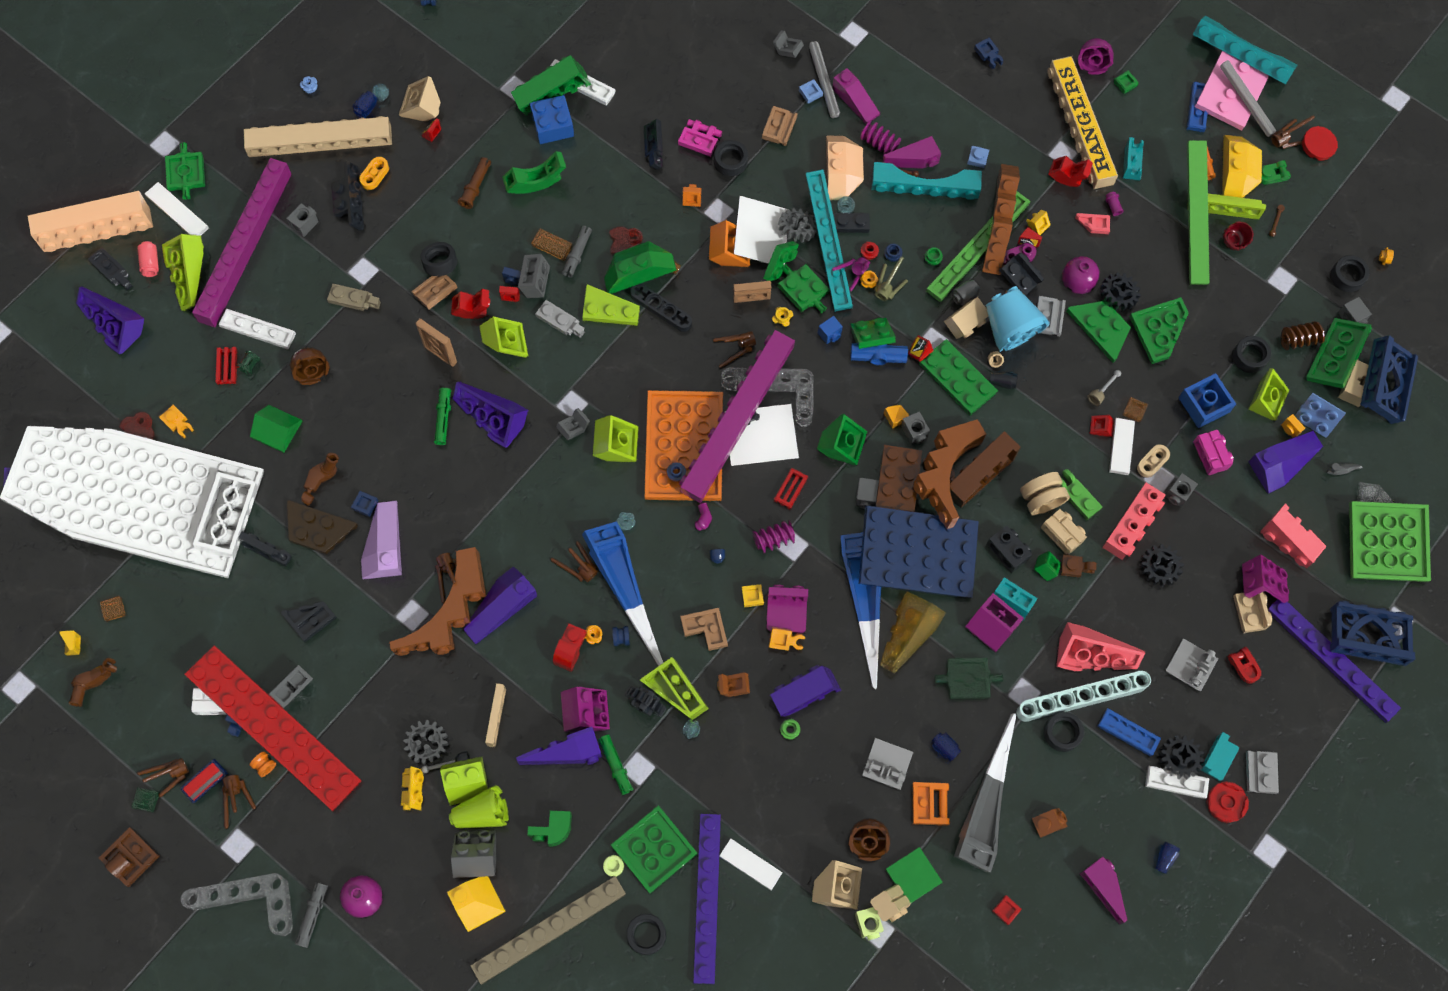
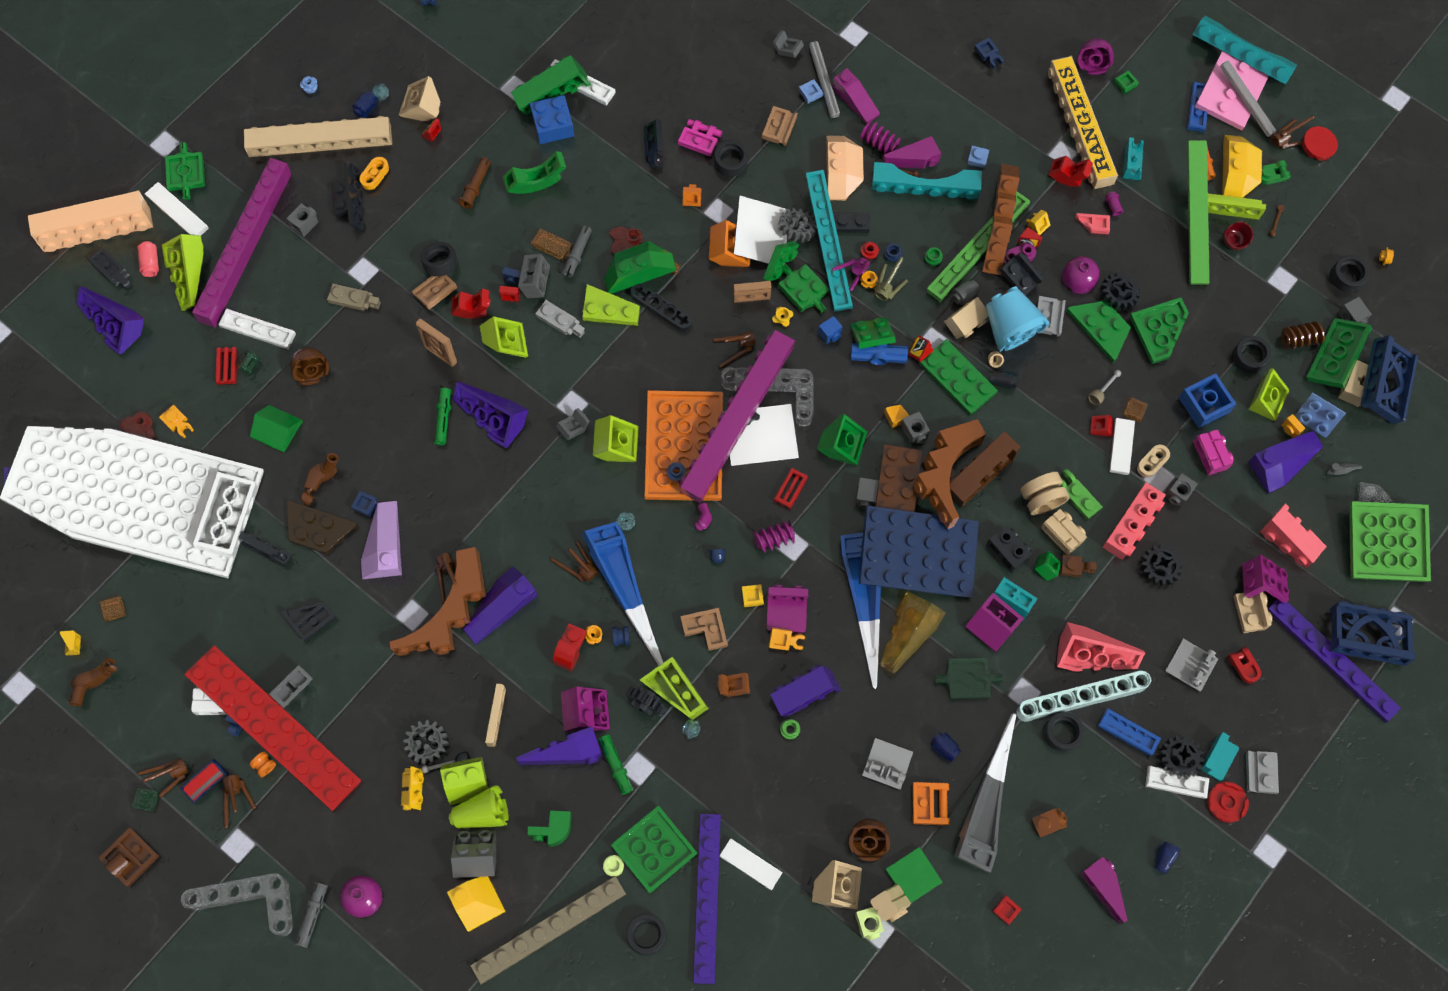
(846, 200): clear light blue plate -> none

